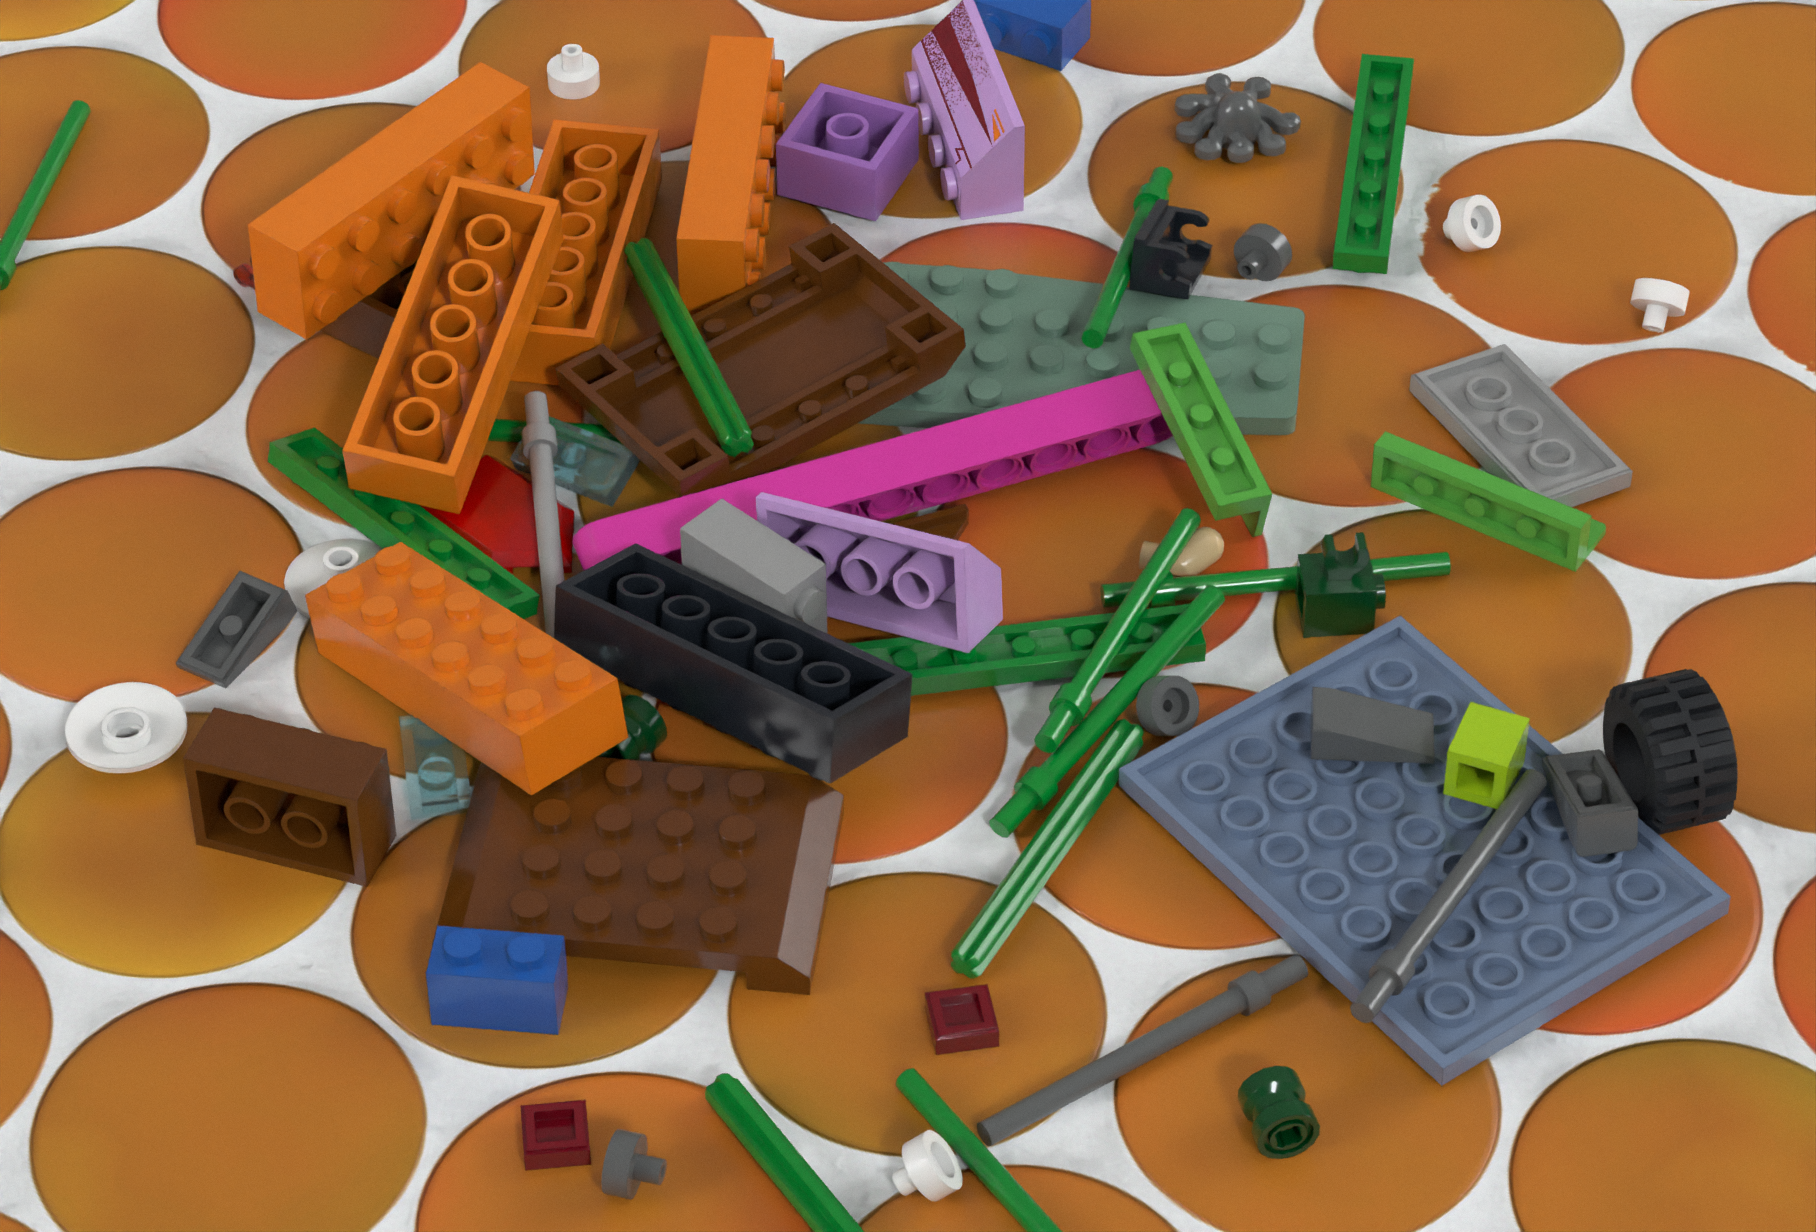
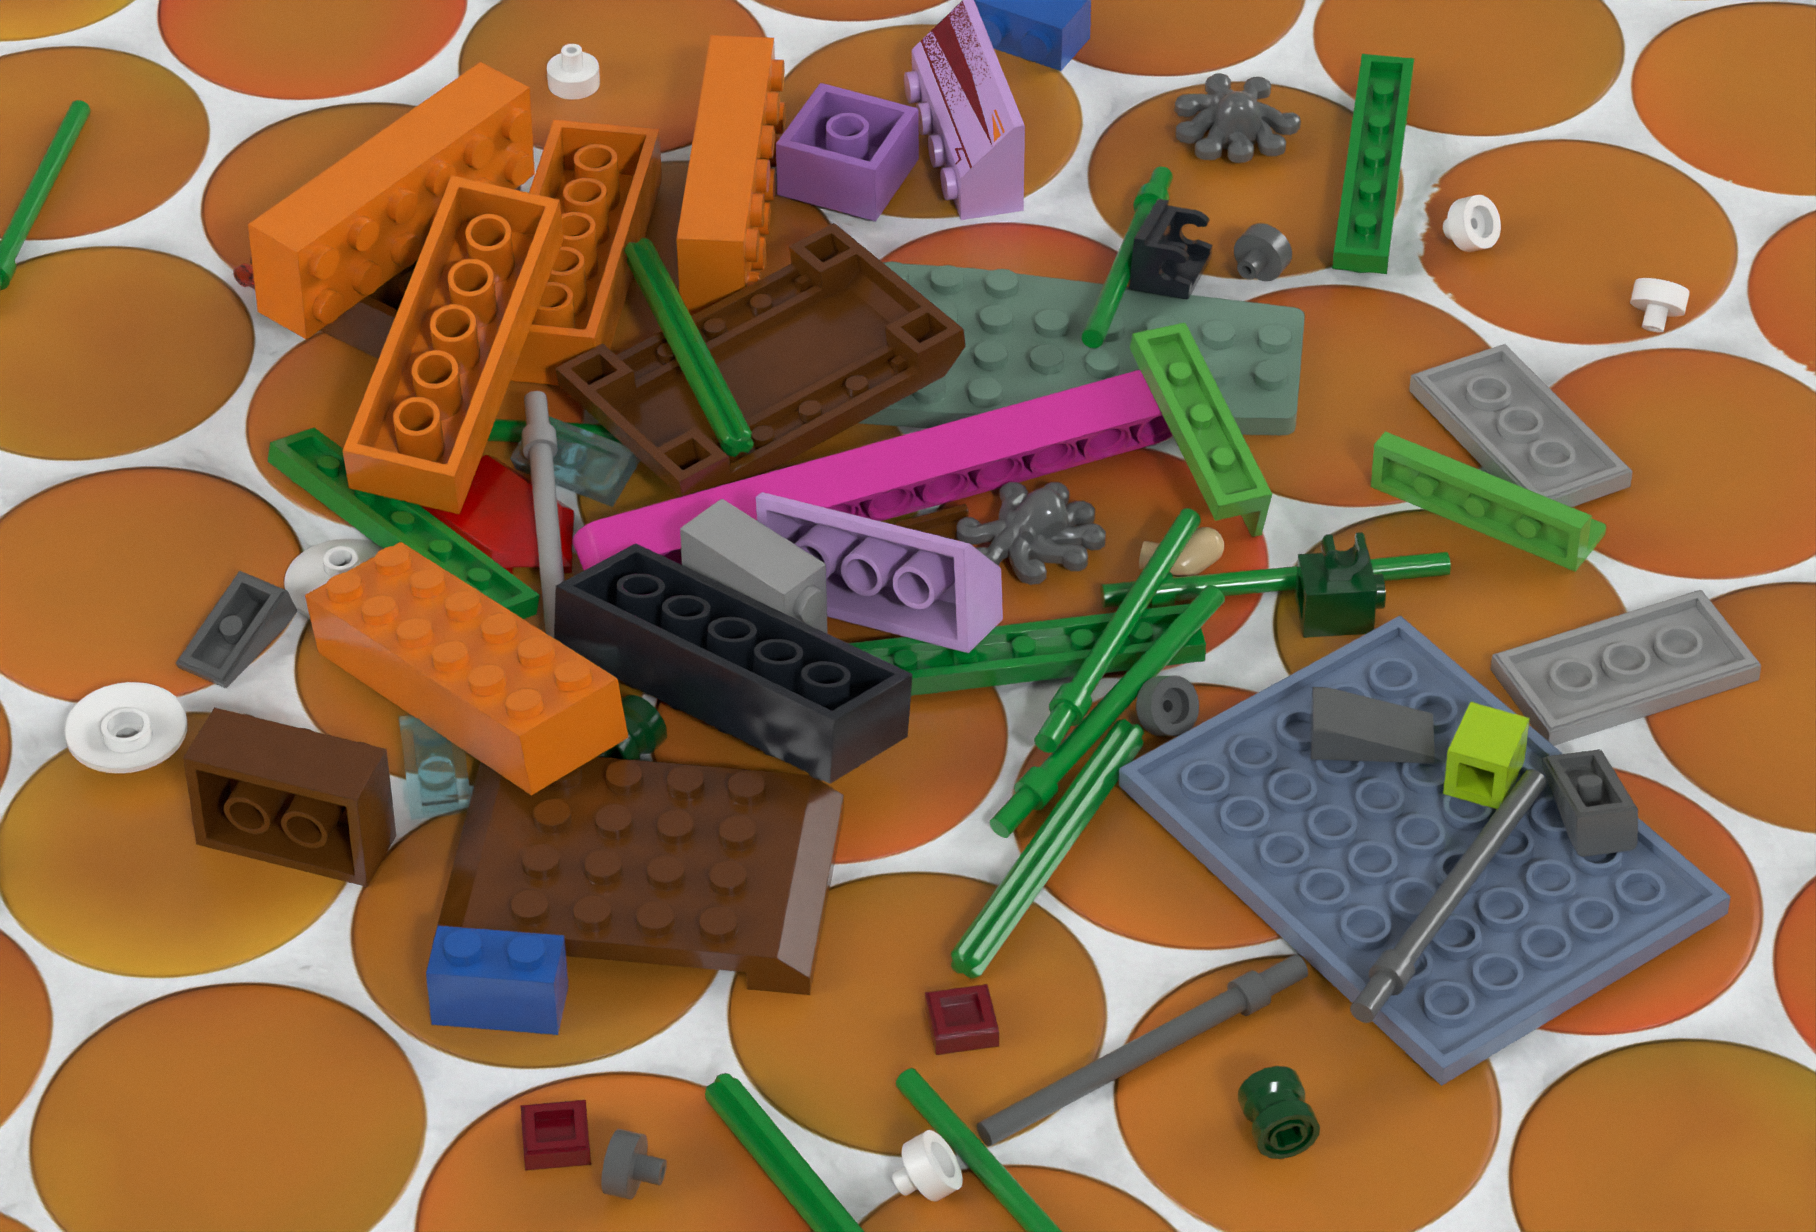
(1036, 531): none -> dark grey animal
(1625, 667): none -> light grey tile
(1672, 750): black tyre -> none

